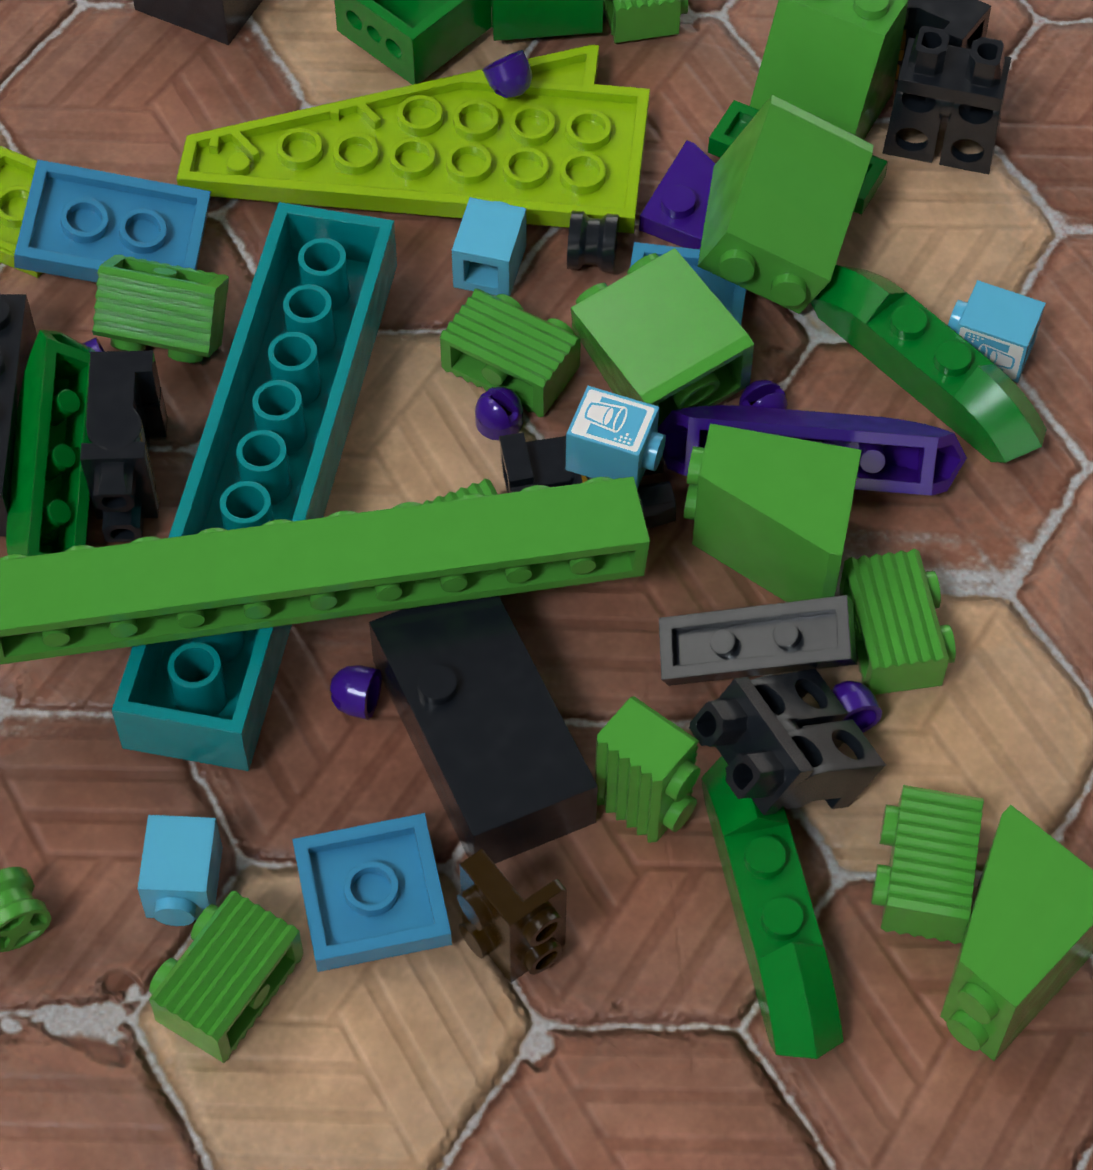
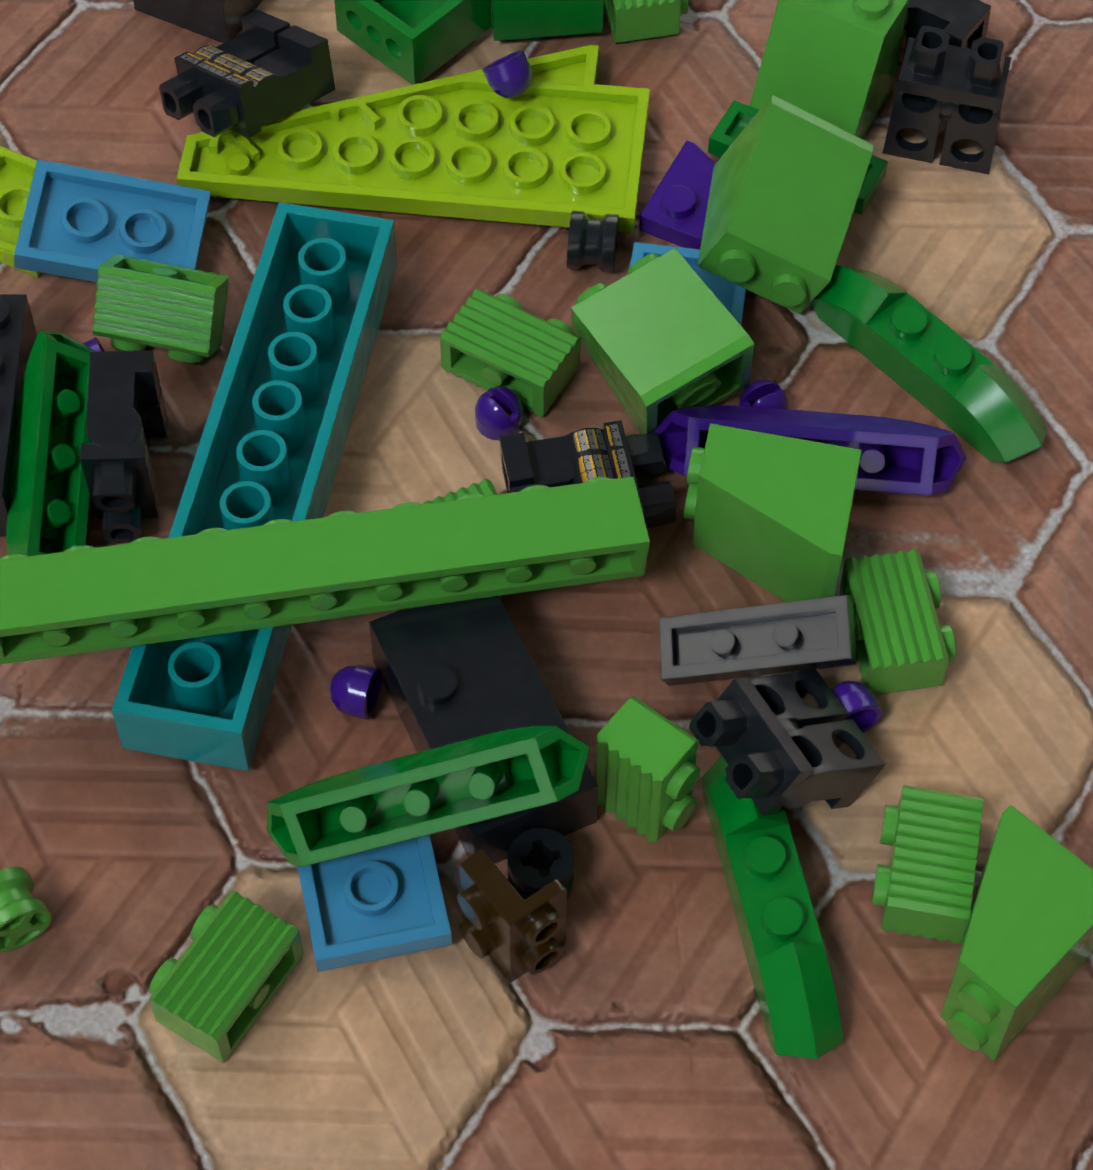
(179, 868): medium azure brick -> none
(250, 77): none -> black hips
(426, 793): none -> green brick
(489, 247): medium azure brick -> none
(530, 849): none -> black wheel
(613, 437): medium azure brick -> none
(999, 325): medium azure brick -> none

